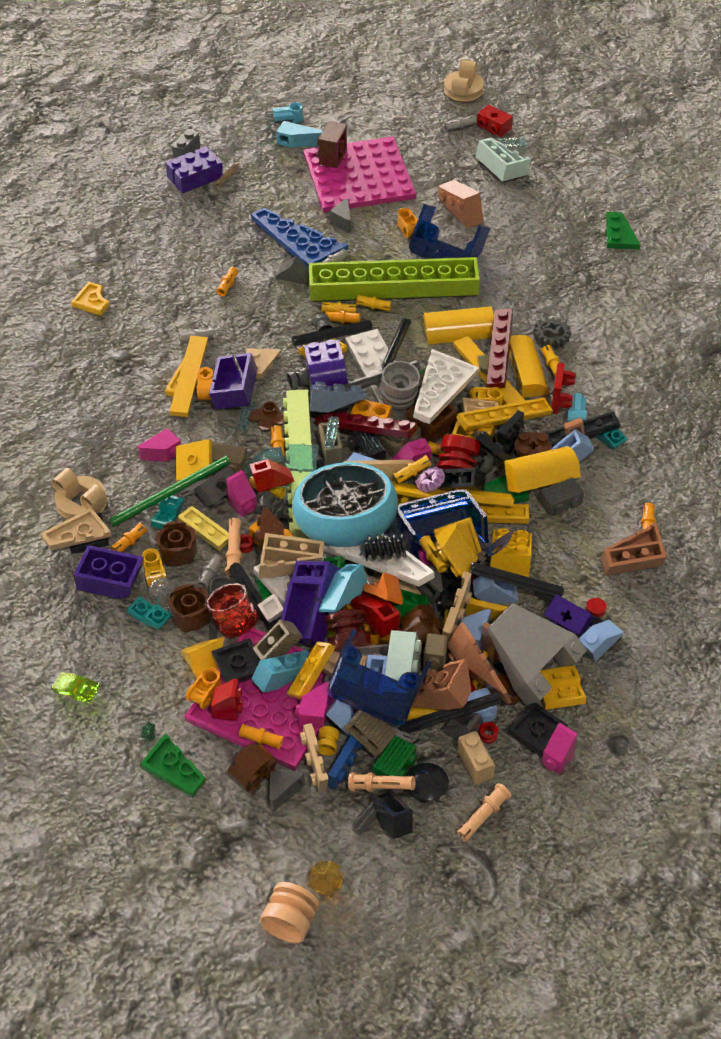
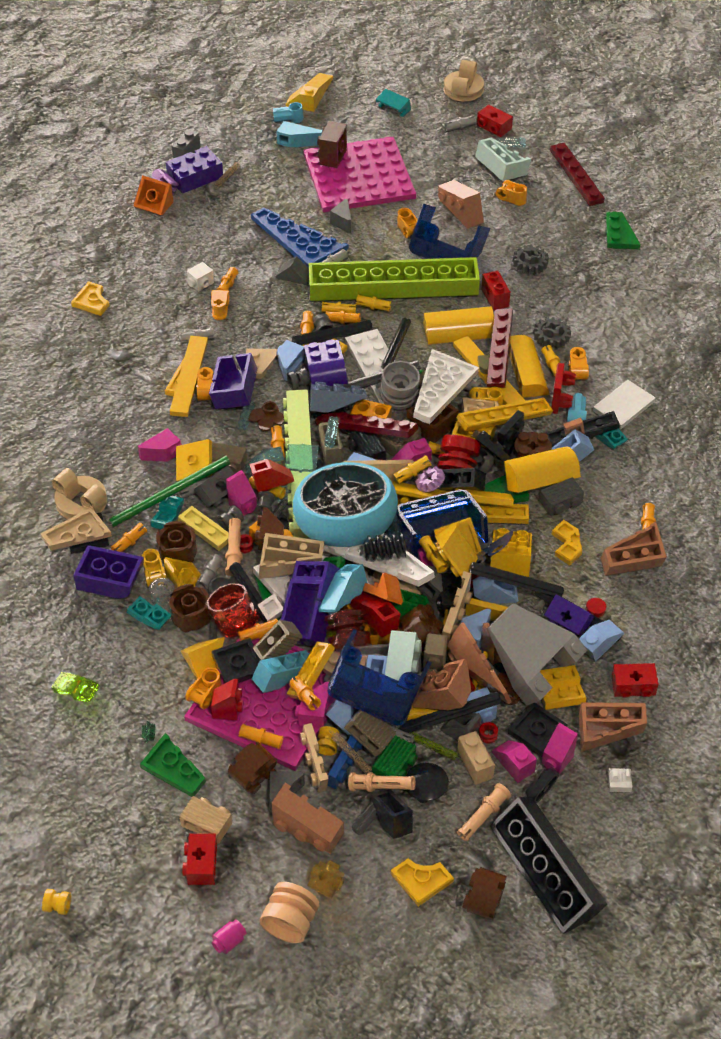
(56, 901): none -> yellow wheel
(154, 195): none -> orange slope
(161, 175): none -> medium lavender arm
(181, 572): none -> yellow slope
(200, 276): none -> white brick
(204, 870): none -> red brick
(205, 818): none -> tan brick
(220, 304): none -> light orange piece
(228, 937): none -> dark pink brick
(232, 512): none -> dark grey wheel
(257, 631): none -> light orange pin
(290, 357): none -> light blue slope
(305, 693): none -> light orange pin
(305, 821): none -> nougat wedge
(307, 324): none -> light orange pin
(312, 92): none -> yellow wedge
(350, 750): none -> tan piece
(394, 101): none -> teal hinge
(421, 881): none -> yellow tile
(424, 738): none -> lime piece
(485, 894): none -> reddish brown brick
(495, 290): none -> red brick
(513, 192): none -> light orange piece
(516, 759): none -> dark pink slope
(530, 259): none -> dark grey gear
(543, 785): none -> black plate
(547, 864): none -> black slope
(570, 536): none -> yellow tile
(577, 174): none -> dark red plate
(578, 363): none -> light orange piece
(610, 722): none -> nougat wedge
(620, 780): none -> white tile
(626, 402): none -> white tile
(634, 680): none -> red brick

